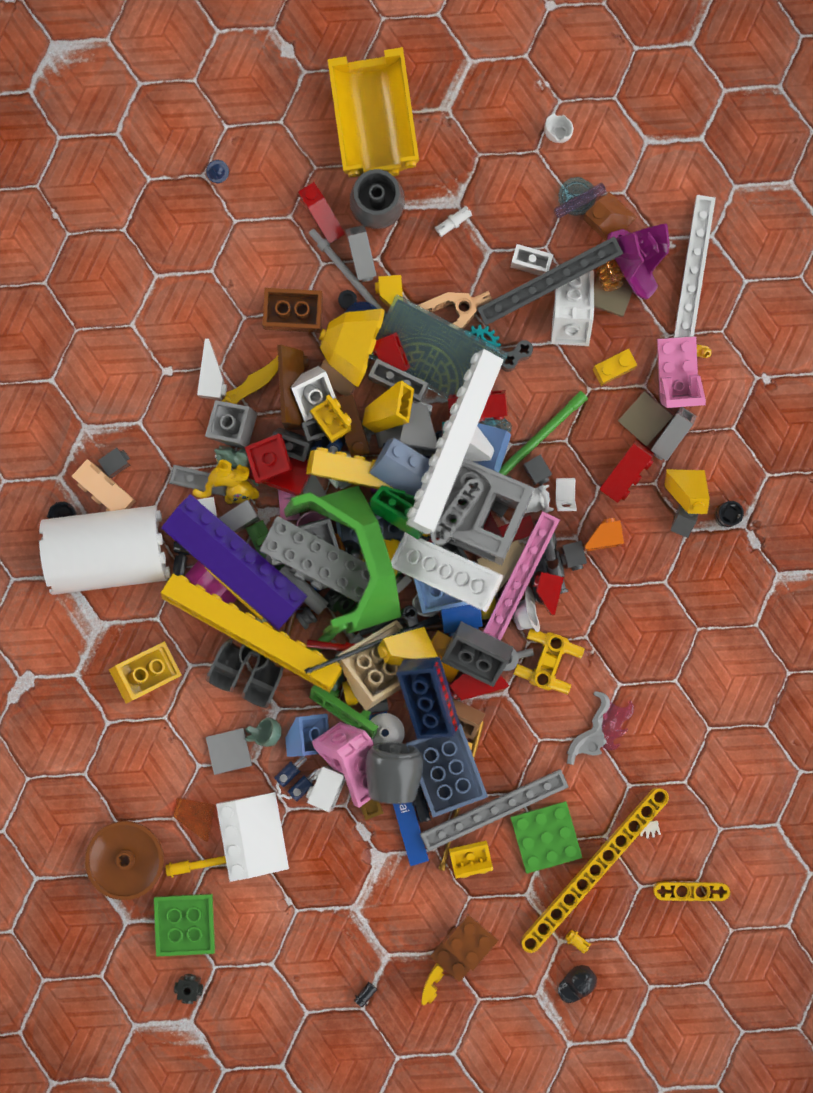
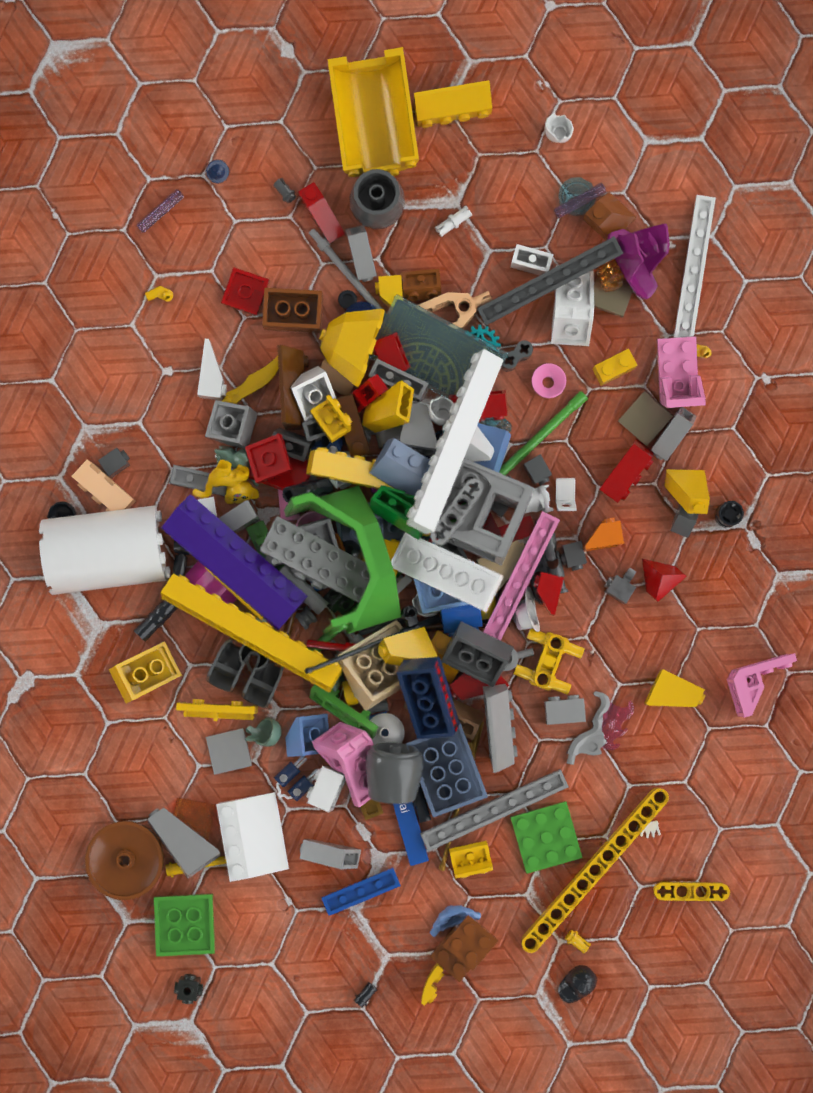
(155, 620): none -> black axle
(160, 210): none -> clear purple axle
(160, 292): none -> yellow arm
(183, 844): none -> light grey slope
(235, 710): none -> yellow container
(245, 291): none -> red plate
(287, 194): none -> dark grey pin
(316, 487): none -> black axle
(330, 854): none -> light grey slope
(361, 891): none -> blue plate
(369, 392): none -> red slope
(421, 284): none -> dark orange bracket
(440, 410): none -> white hair
(451, 917): none -> medium blue piece
(453, 104): none -> yellow slope
(499, 727): none -> light grey slope
(553, 372): none -> bright pink piece
(564, 711): none -> light grey brick
(620, 587): none -> flat silver brick
(660, 578): none -> red slope
(674, 691): none -> yellow slope
(746, 694): none -> bright pink bracket

